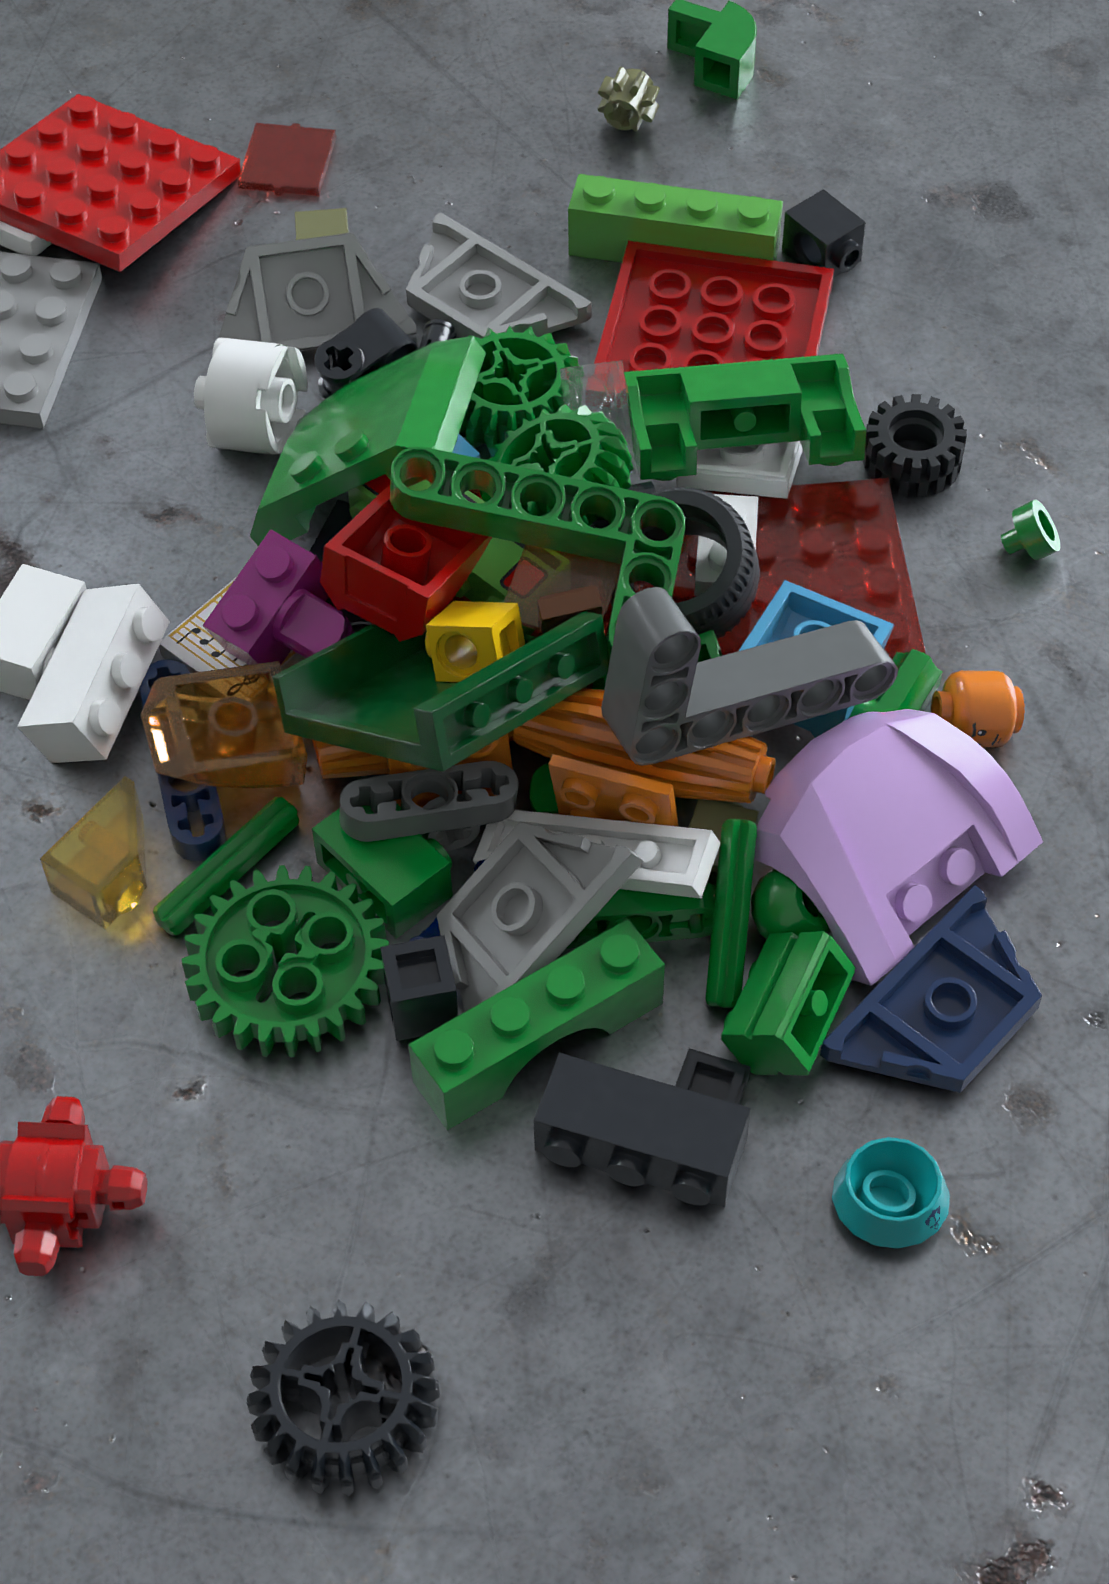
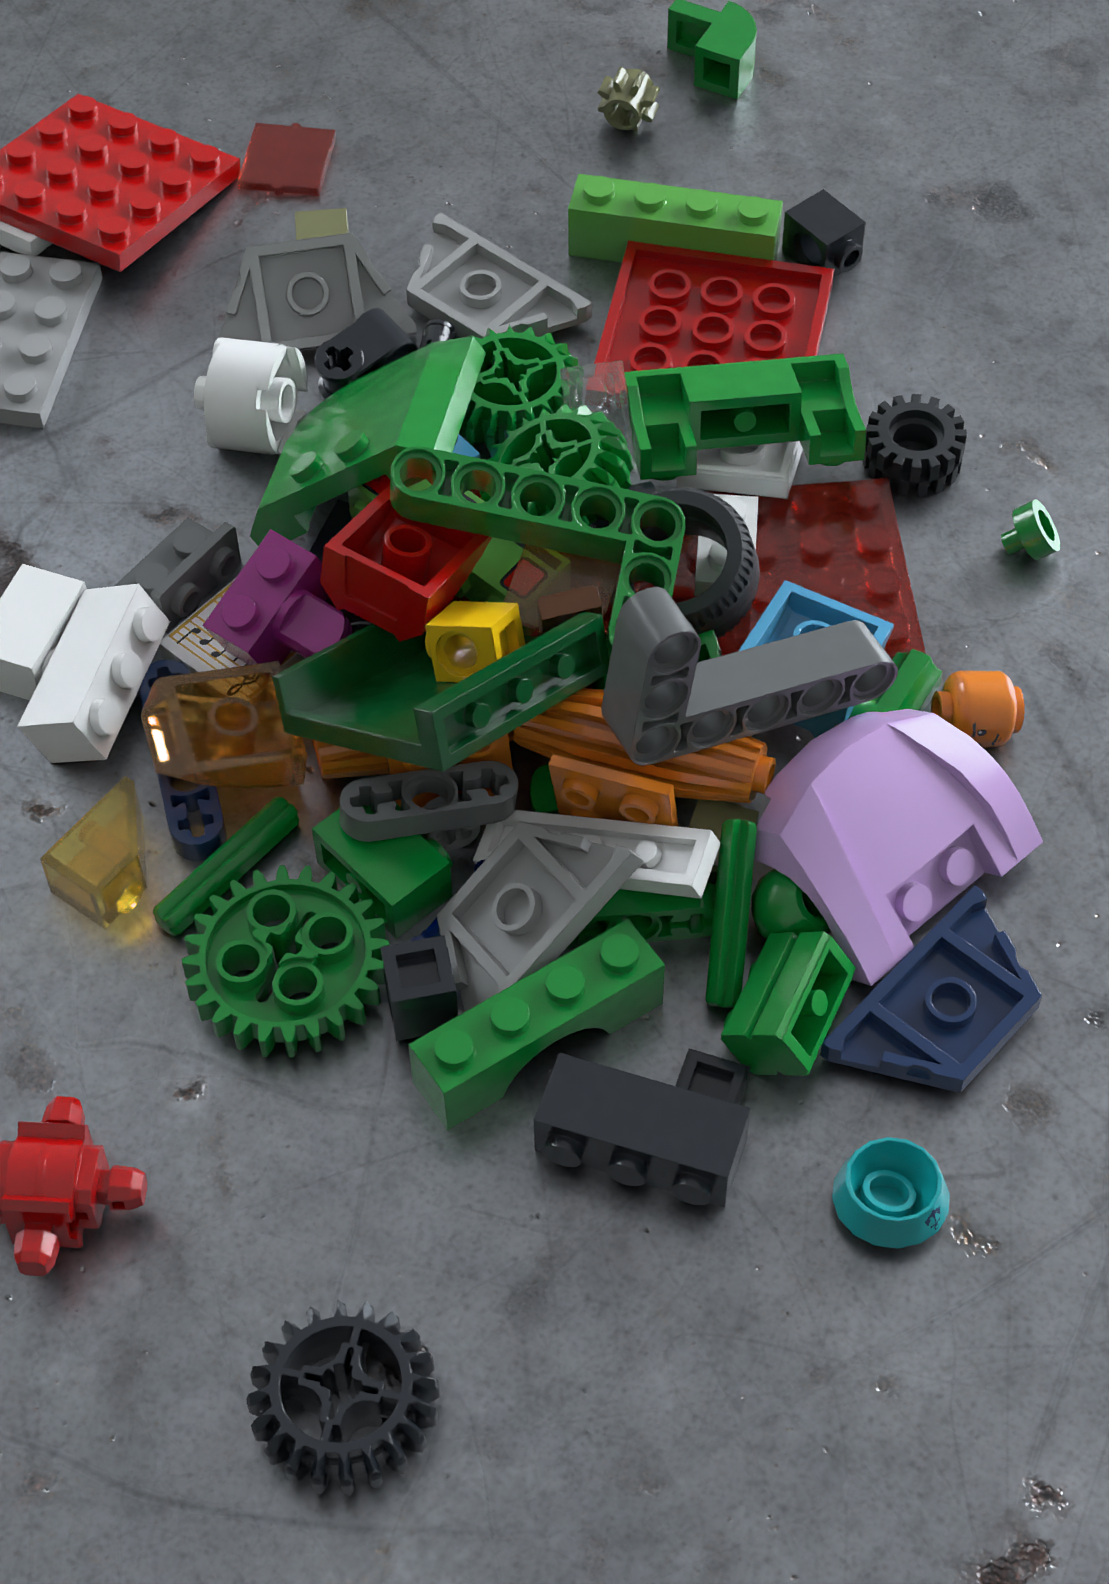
(186, 568): none -> dark grey bracket

